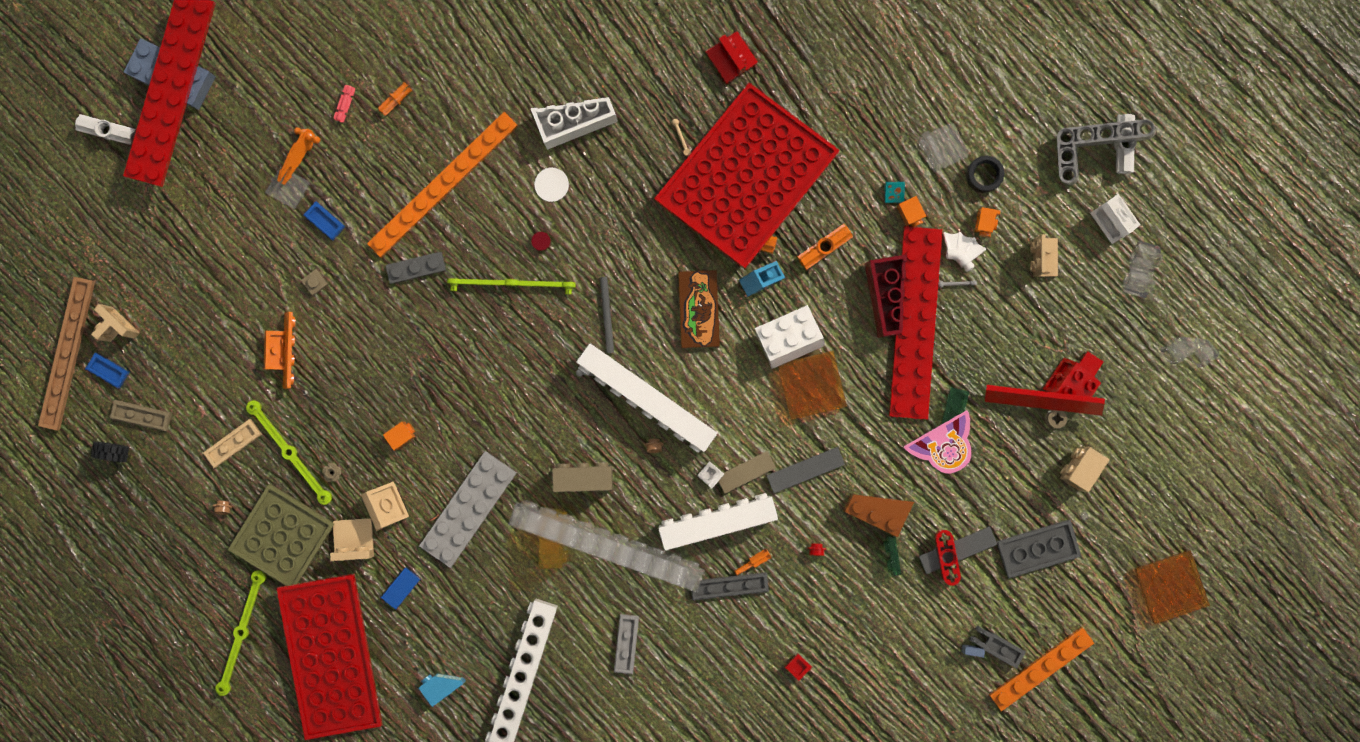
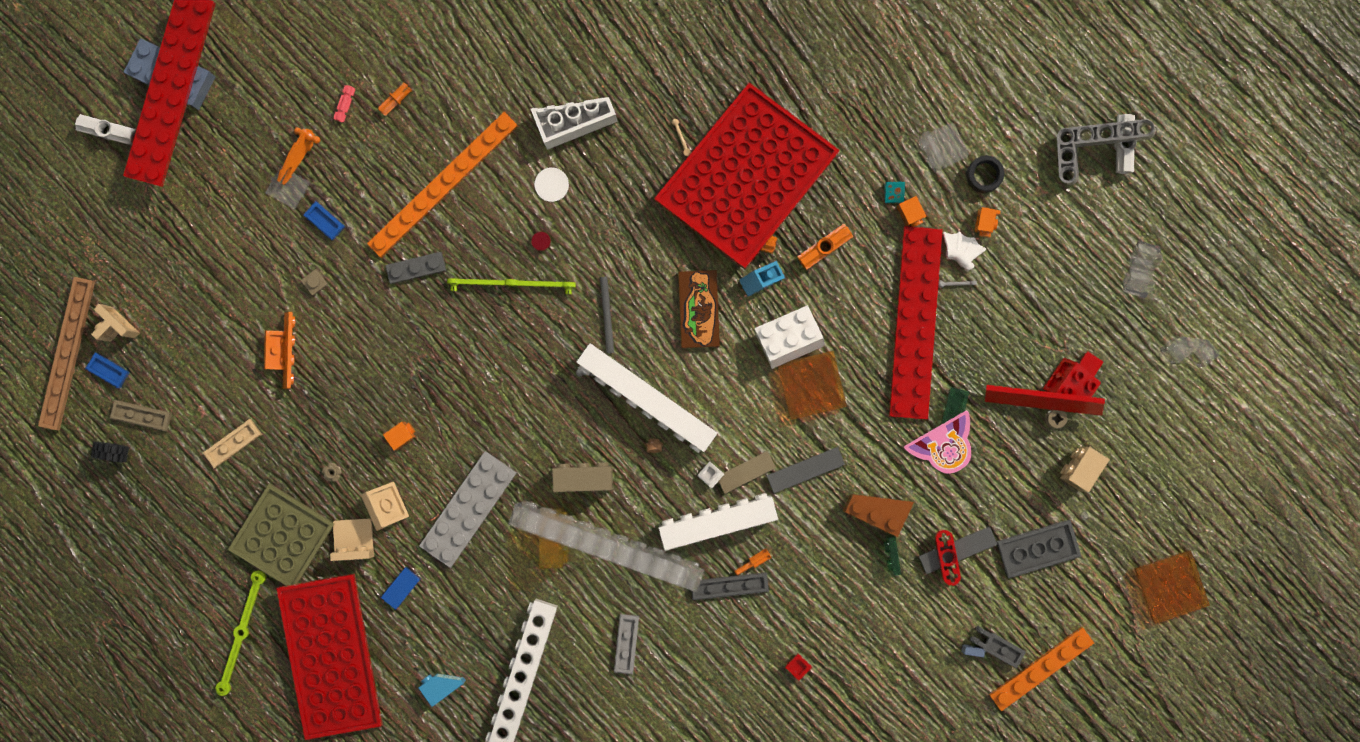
(222, 508): medium nougat plate -> none
(323, 496): lime piece -> none
(731, 57): red bracket -> none
(816, 550): red plate -> none
(887, 292): dark red wedge -> none
(1044, 256): tan bracket -> none
(1115, 219): white bracket -> none

